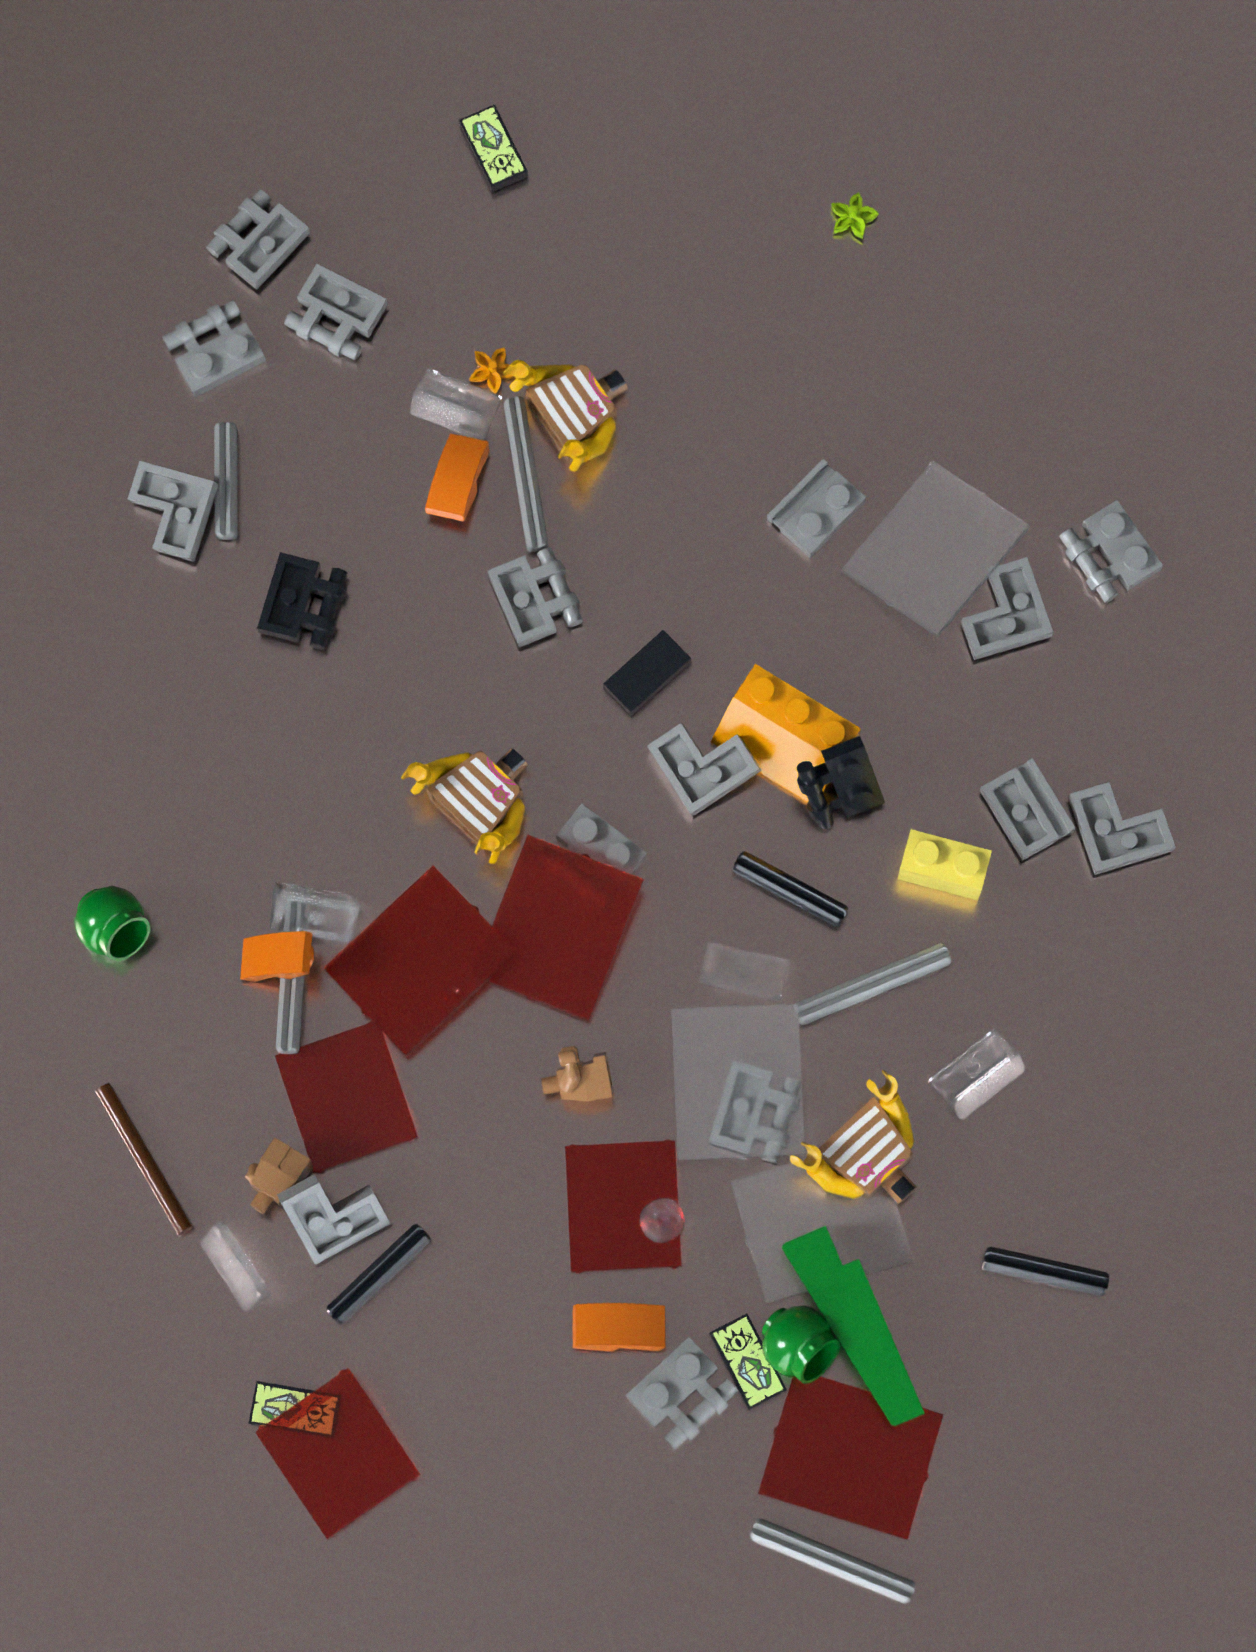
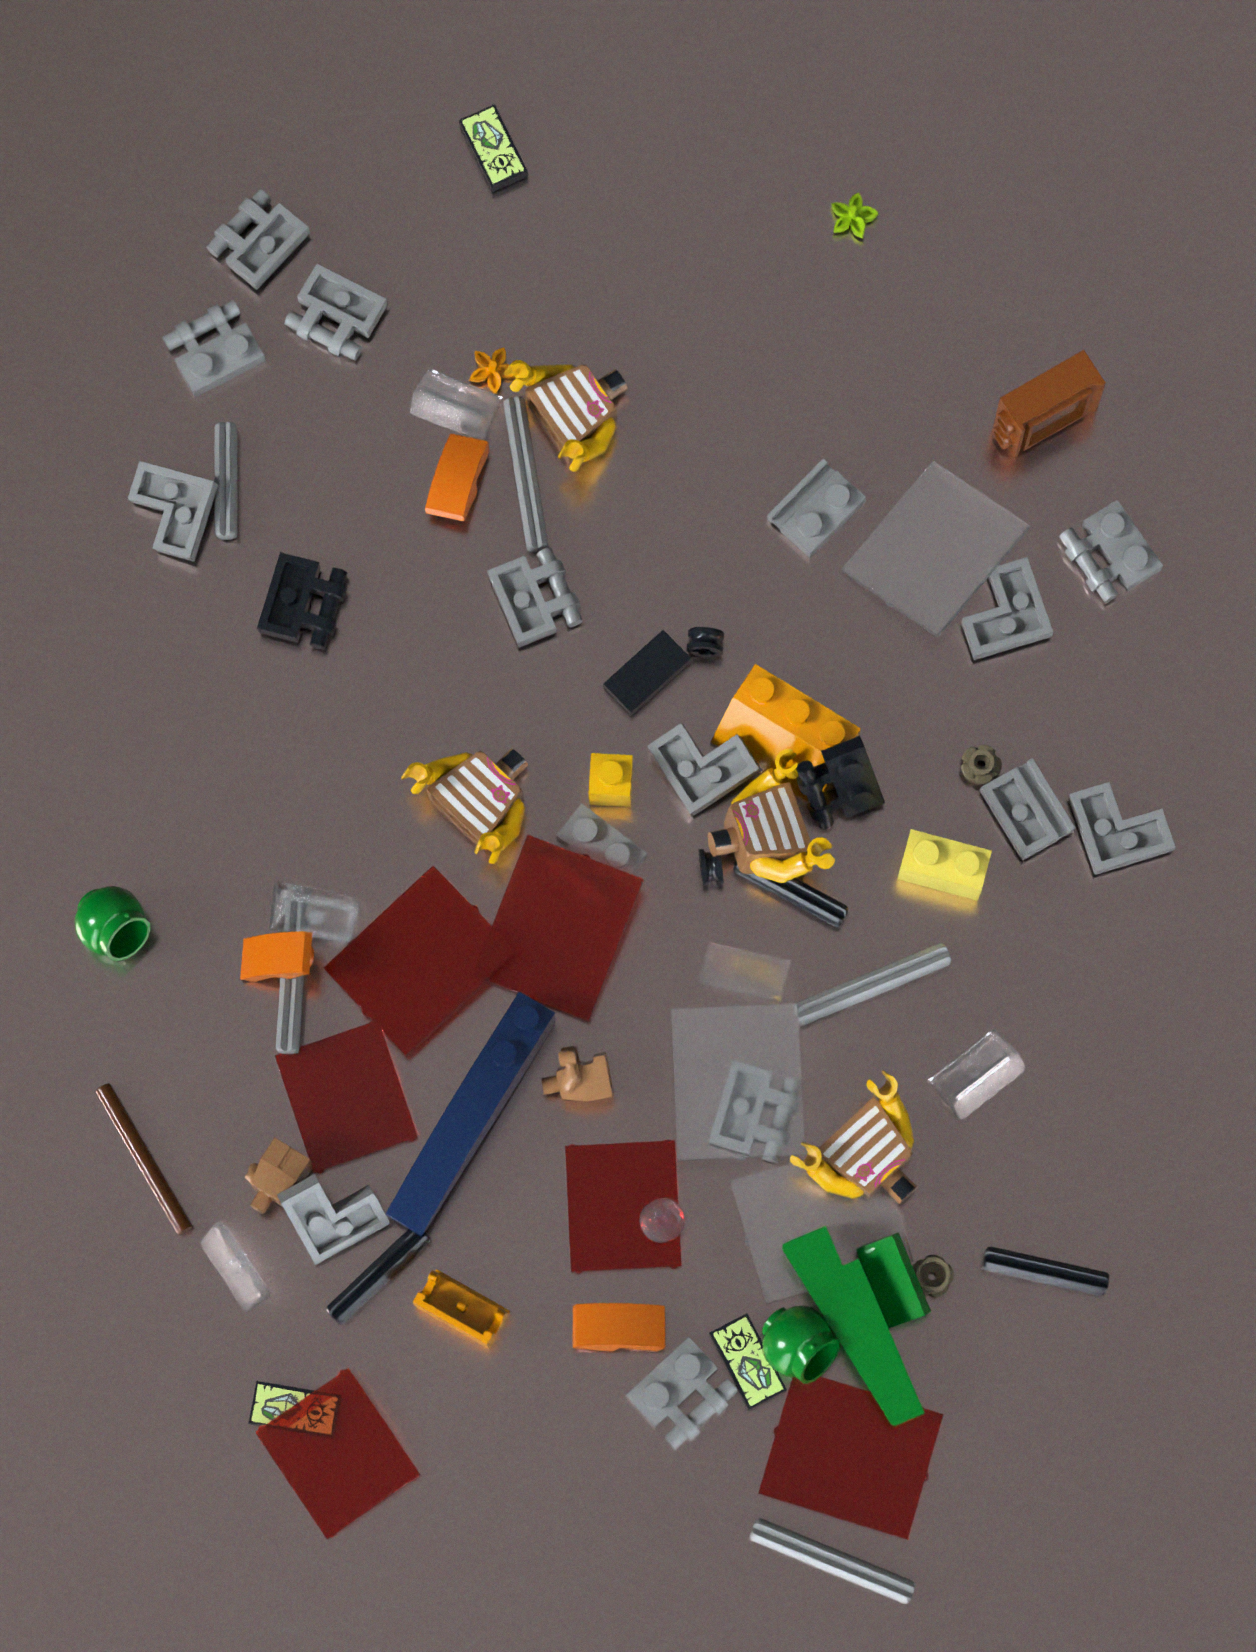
(461, 1308): none -> light orange hinge
(471, 1112): none -> dark blue slope
(610, 780): none -> yellow brick
(705, 642): none -> black bush
(710, 867): none -> black bush
(768, 829): none -> torso
(893, 1280): none -> green tile
(943, 1272): none -> dark tan plate
(976, 774): none -> dark tan plate
(1048, 403): none -> dark orange window

